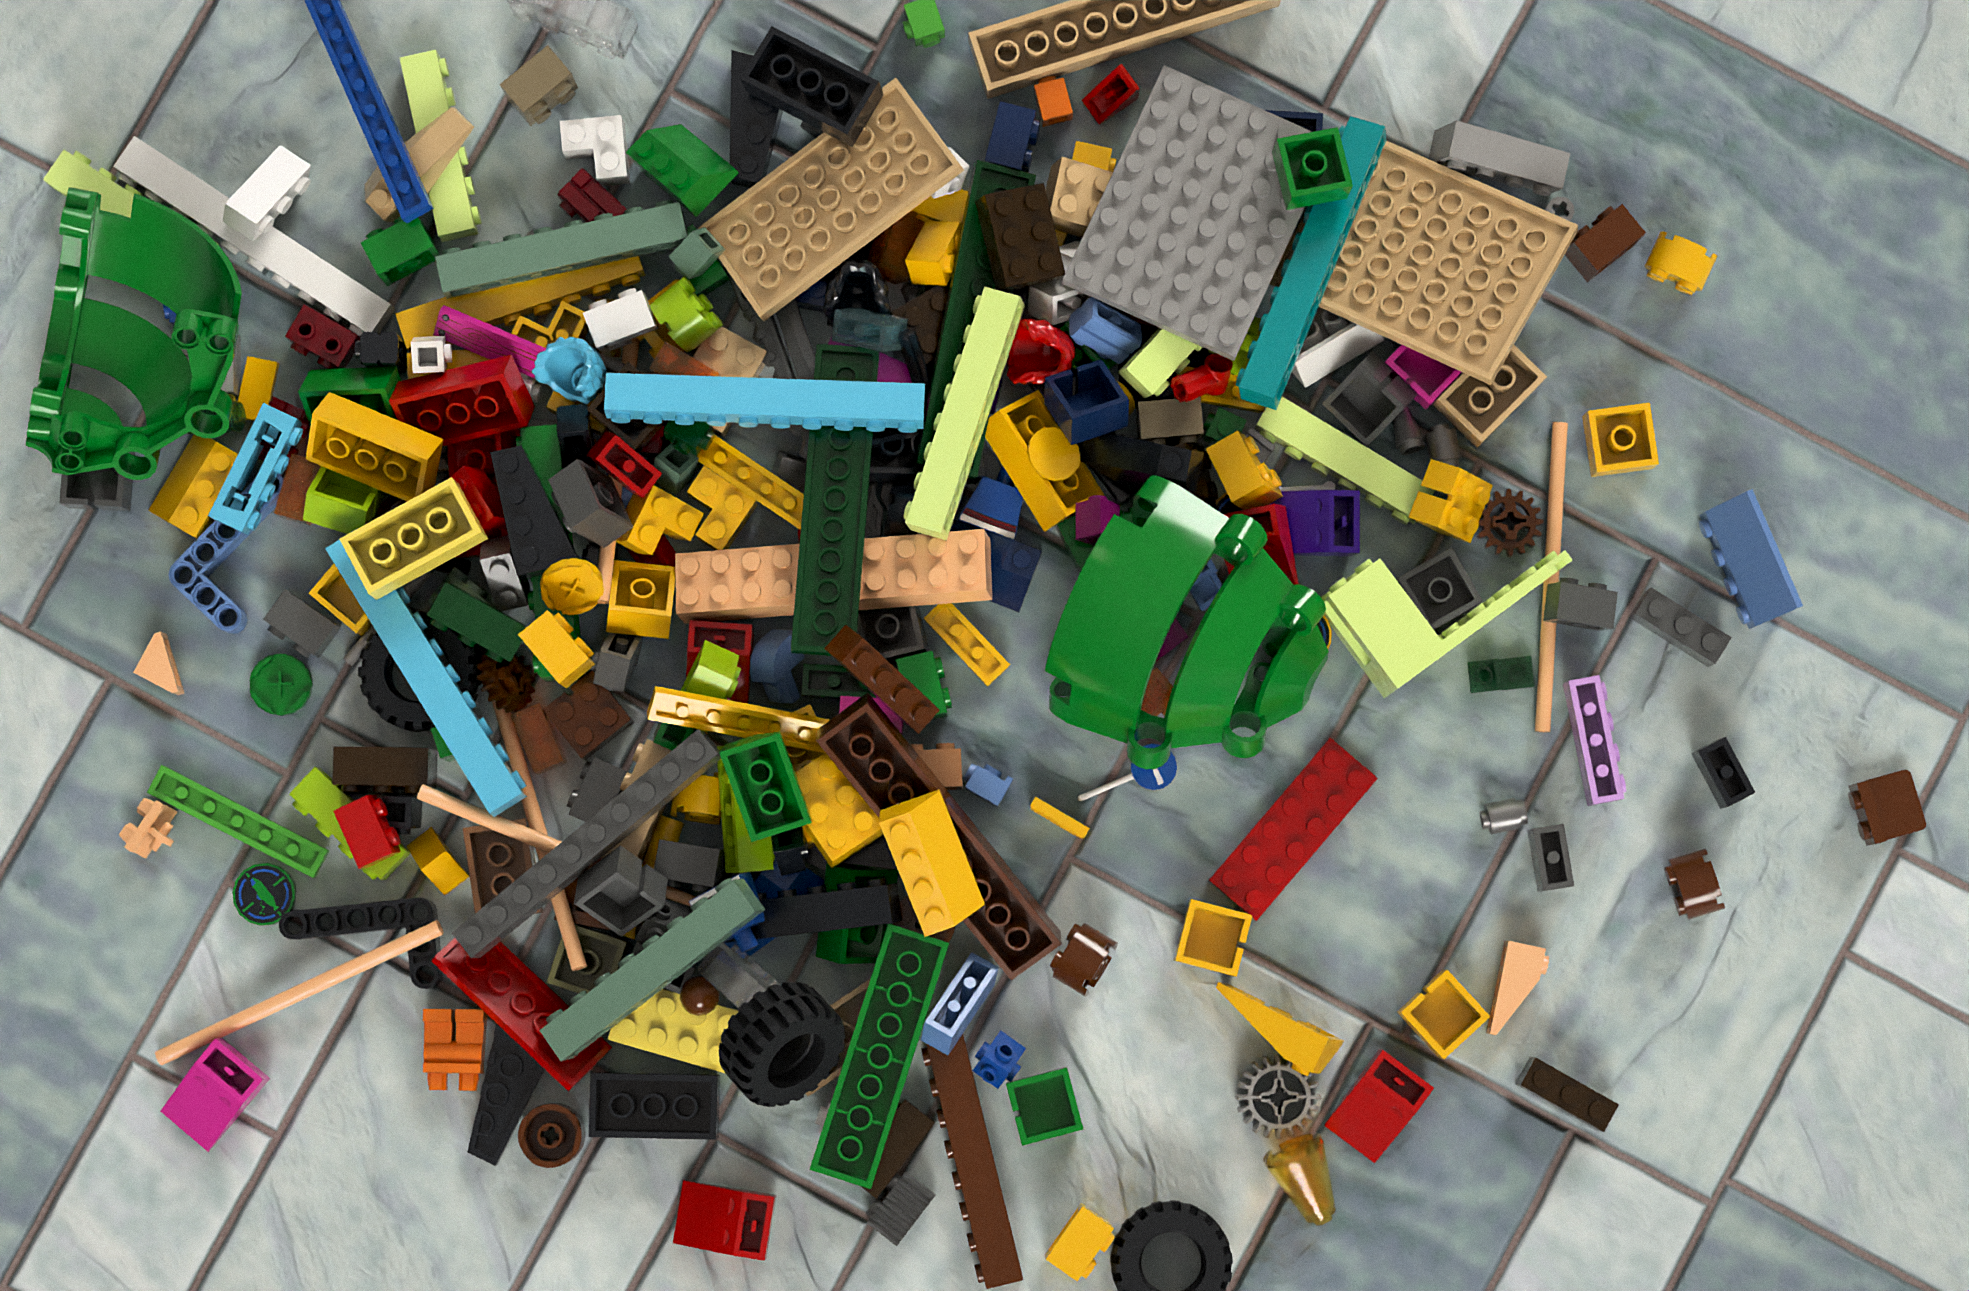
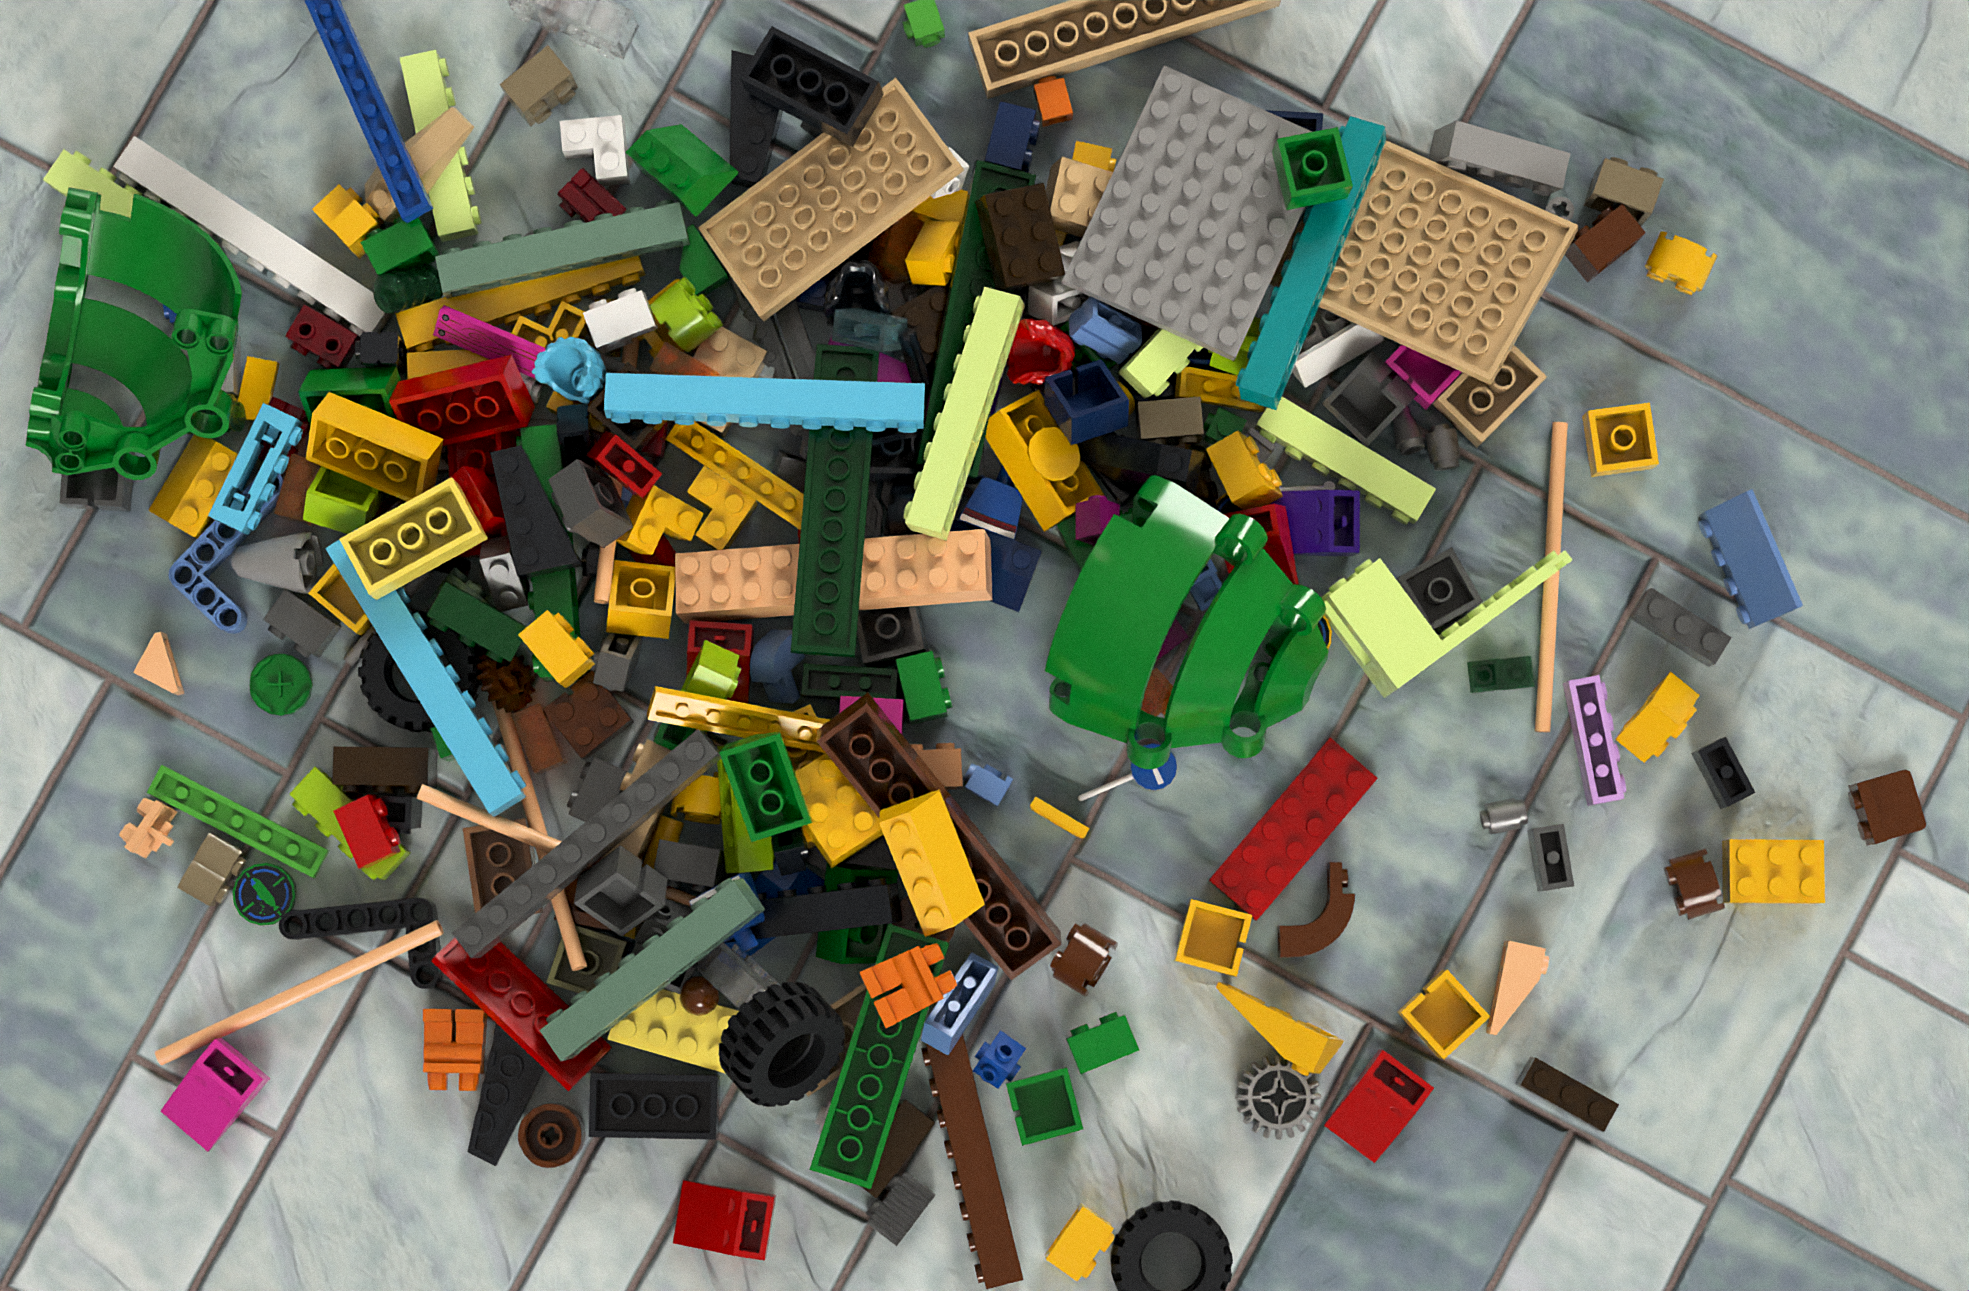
(212, 869): none -> dark tan brick
(267, 193): white brick -> none
(281, 561): none -> light grey cone
(347, 218): none -> yellow brick
(407, 288): none -> clear green piece
(430, 354): white brick -> none
(437, 861): yellow slope -> none
(571, 586): yellow tile -> none
(675, 469): sand green brick -> none
(689, 437): dark green brick -> none
(696, 253): sand green brick -> none
(882, 679): reddish brown brick -> none
(917, 980): none -> orange hips
(967, 642): yellow plate -> none
(1101, 1043): none -> green brick
(1112, 95): red slope -> none
(1206, 379): red piece -> none
(1304, 1176): clear yellow cone -> none
(1328, 926): none -> reddish brown arch
(1465, 502): yellow piece -> none
(1509, 536): reddish brown gear -> none
(1580, 605): dark grey brick -> none
(1624, 185): none -> dark tan piece
(1659, 718): none -> yellow brick
(1773, 871): none -> yellow brick

